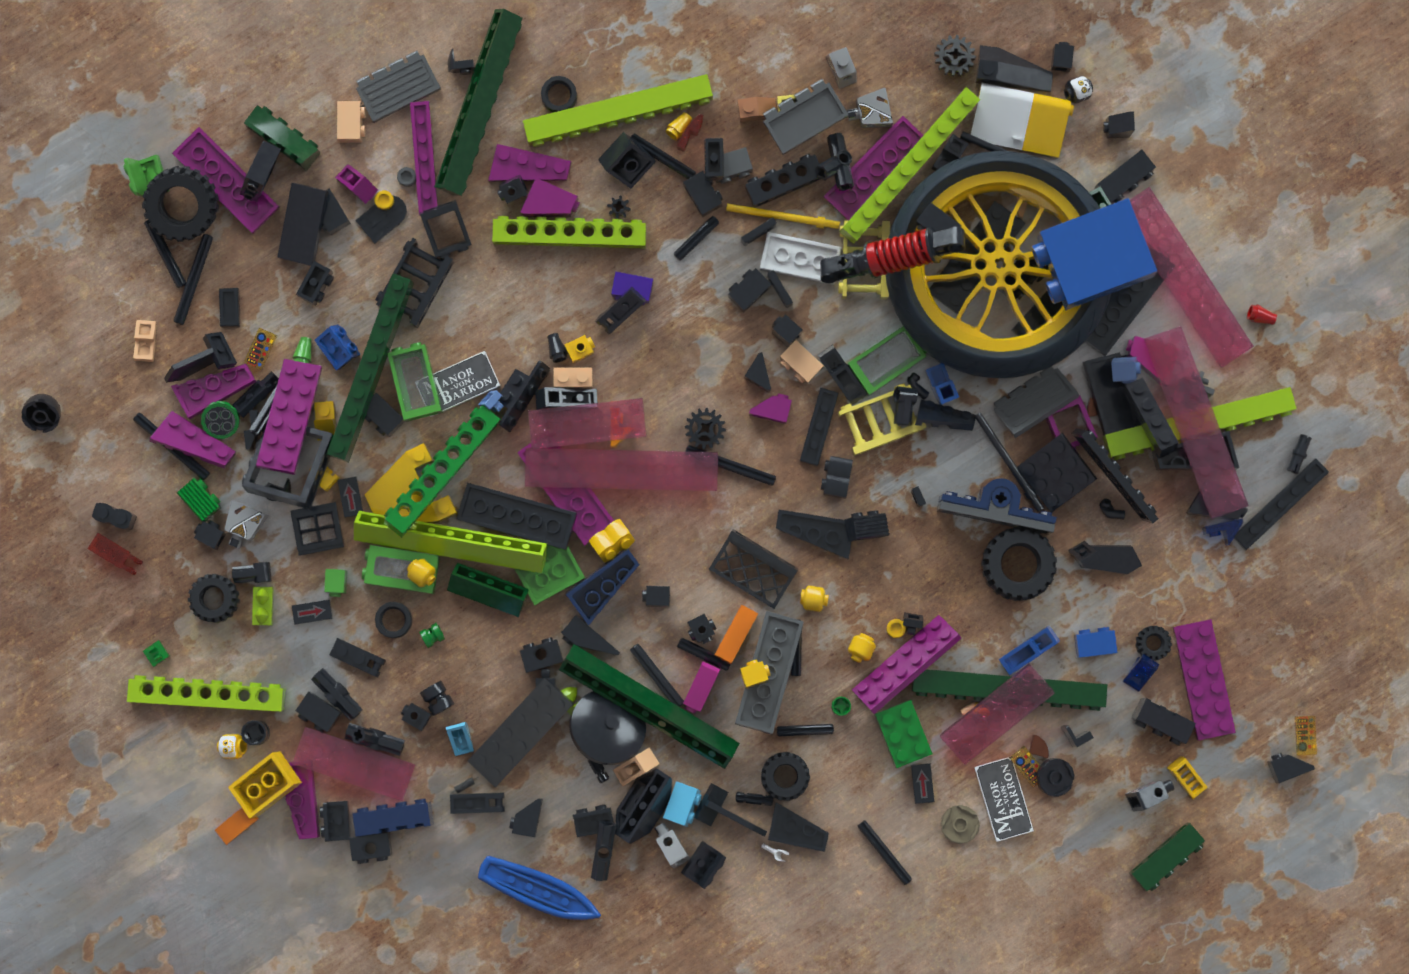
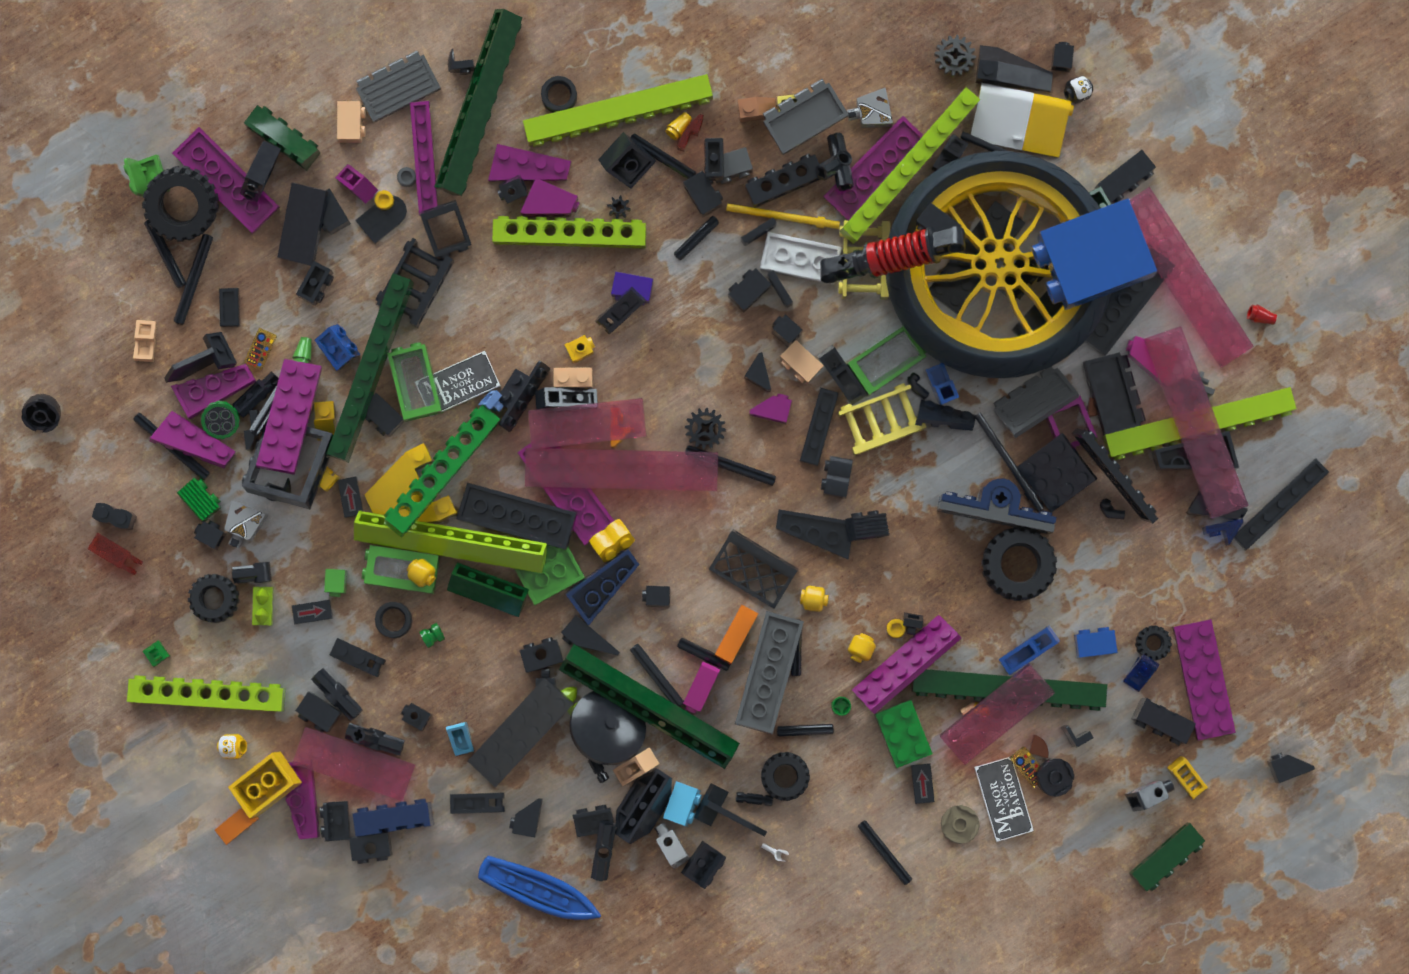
(255, 732): black wheel -> none
(317, 529): black piece -> none
(437, 698): black wheel -> none
(464, 785): dark grey piece -> none
(556, 348): black cone -> none
(701, 621): black brick -> none
(754, 673): yellow brick -> none
(795, 830): black wing -> none
(841, 67): light grey torso -> none
(905, 400): black piece -> none
(918, 497): black tile -> none
(1106, 557): black piece -> none
(1119, 125): black slope -> none
(1125, 369): medium blue brick -> none
(1151, 417): black brick -> none
(1299, 454): black pin -> none
(1305, 735): clear yellow tile -> none

